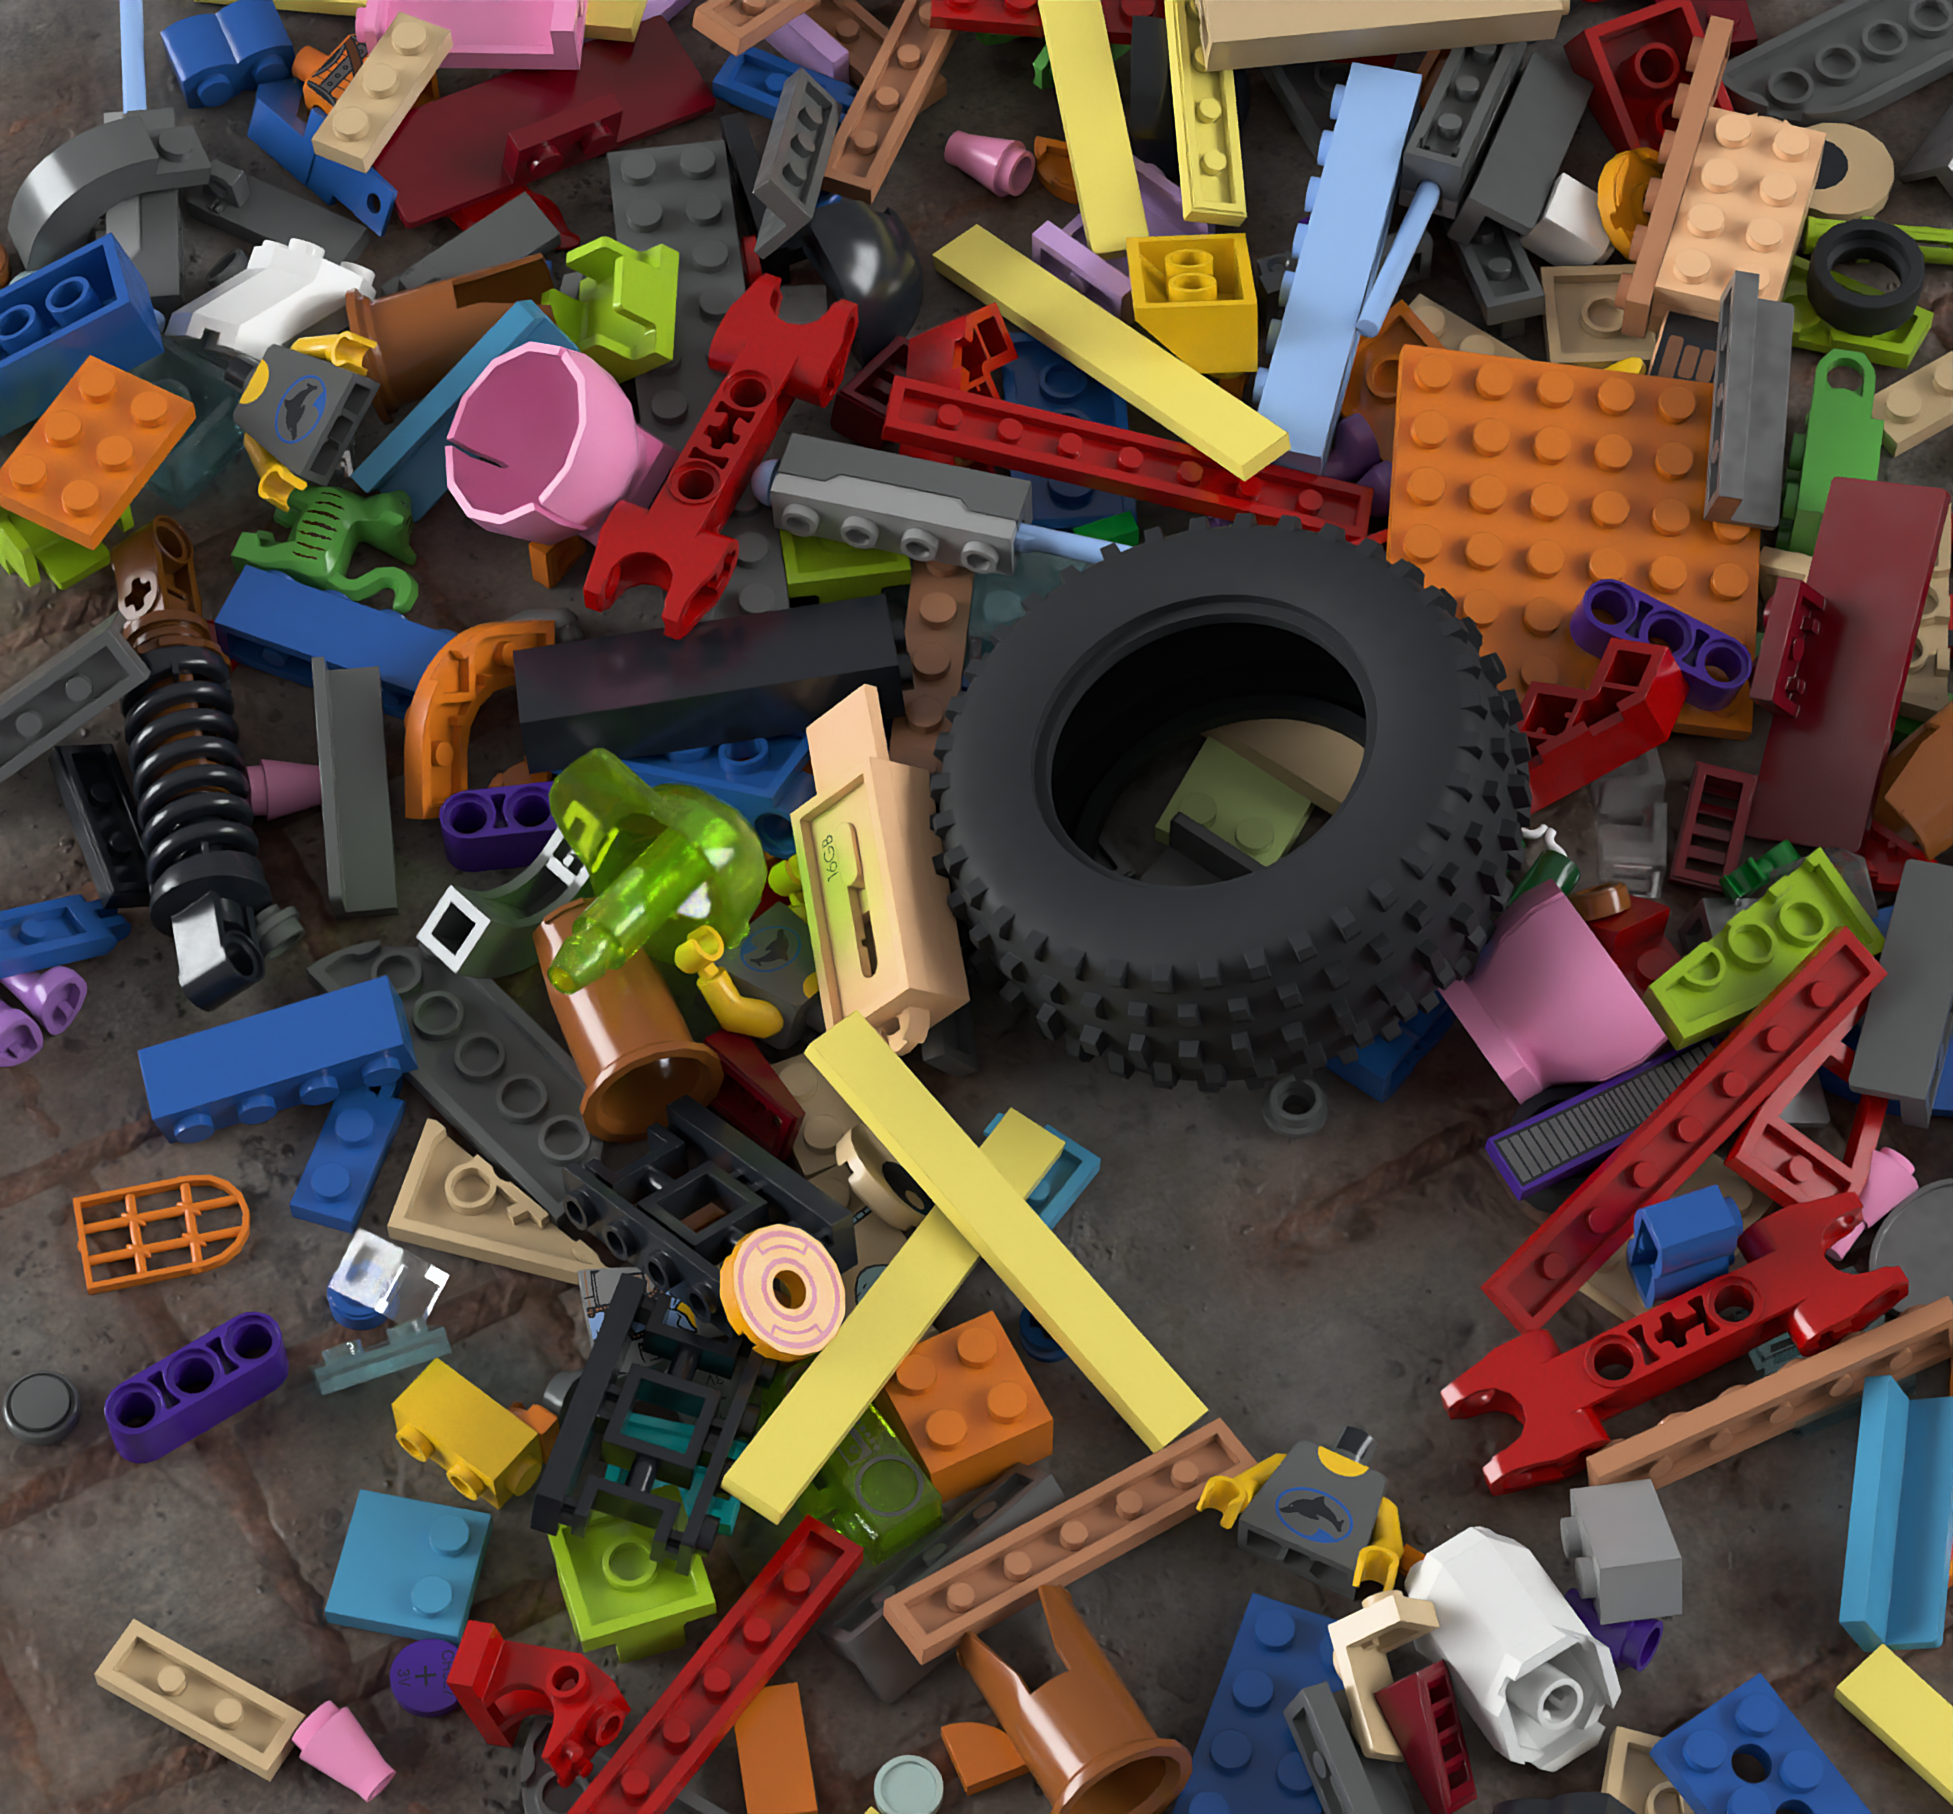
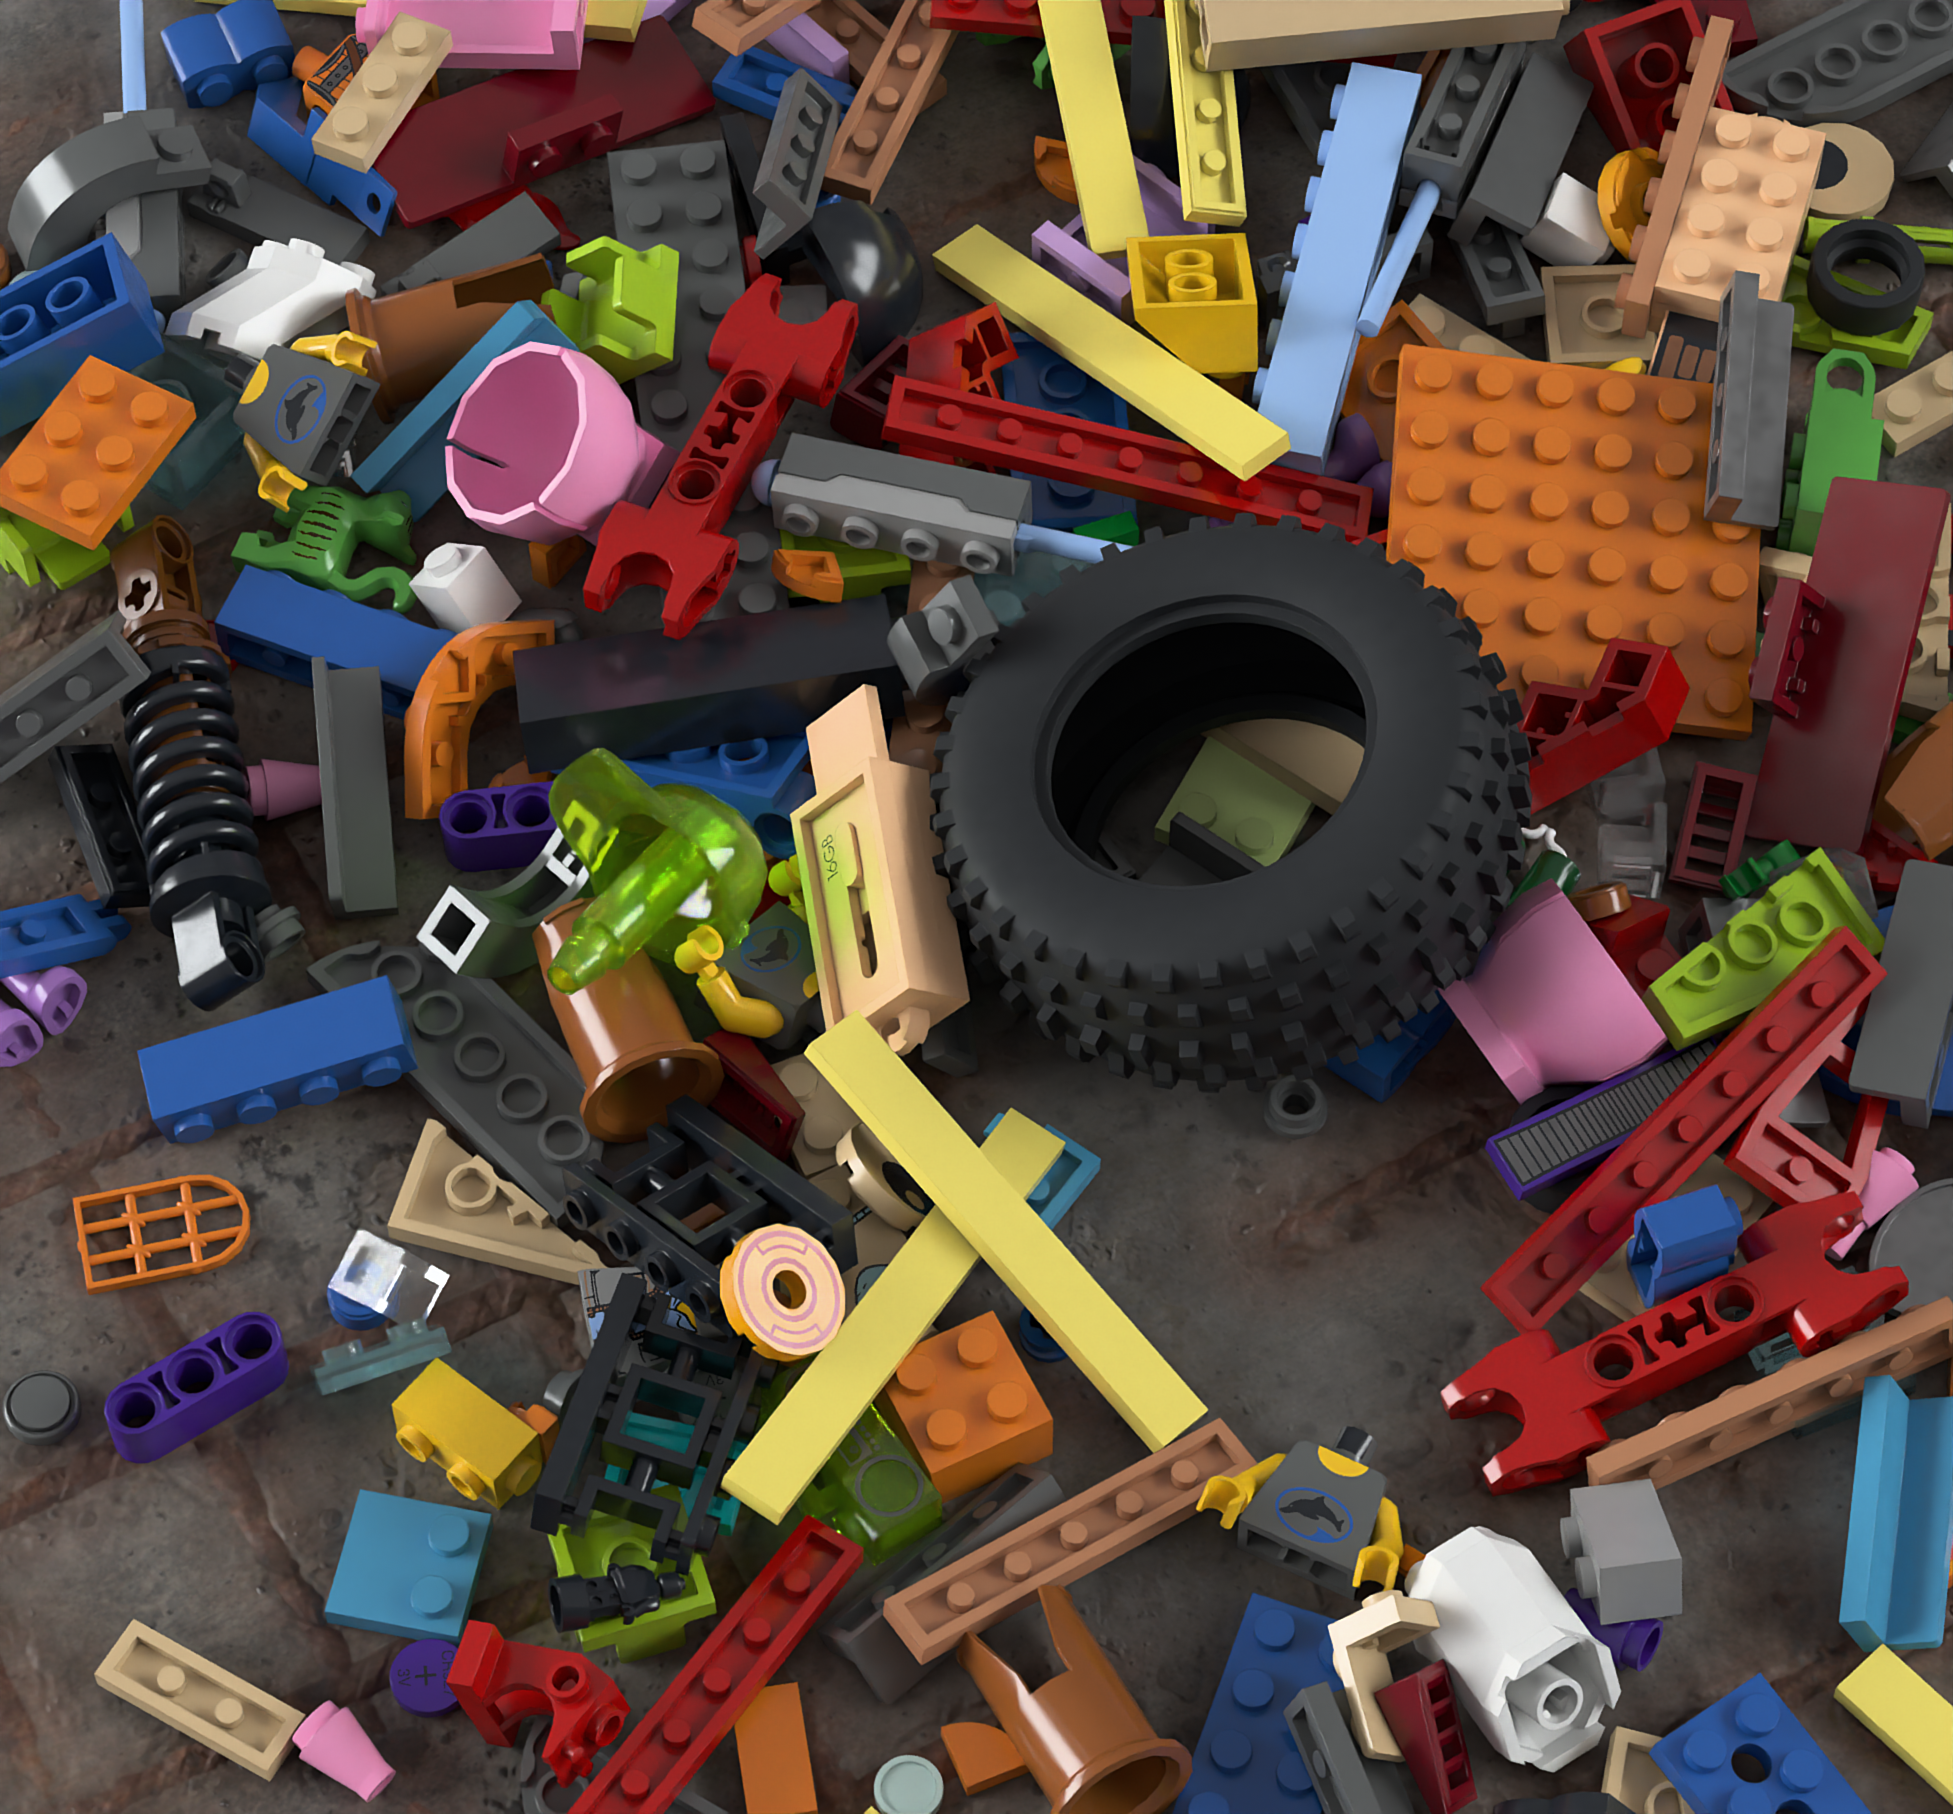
(349, 1156): blue hinge -> none
(464, 588): none -> white brick
(623, 1591): none -> black piece
(809, 573): none -> orange tile
(942, 640): none -> dark grey arch
(994, 162): bright pink cone -> none
(1691, 640): dark purple beam -> none

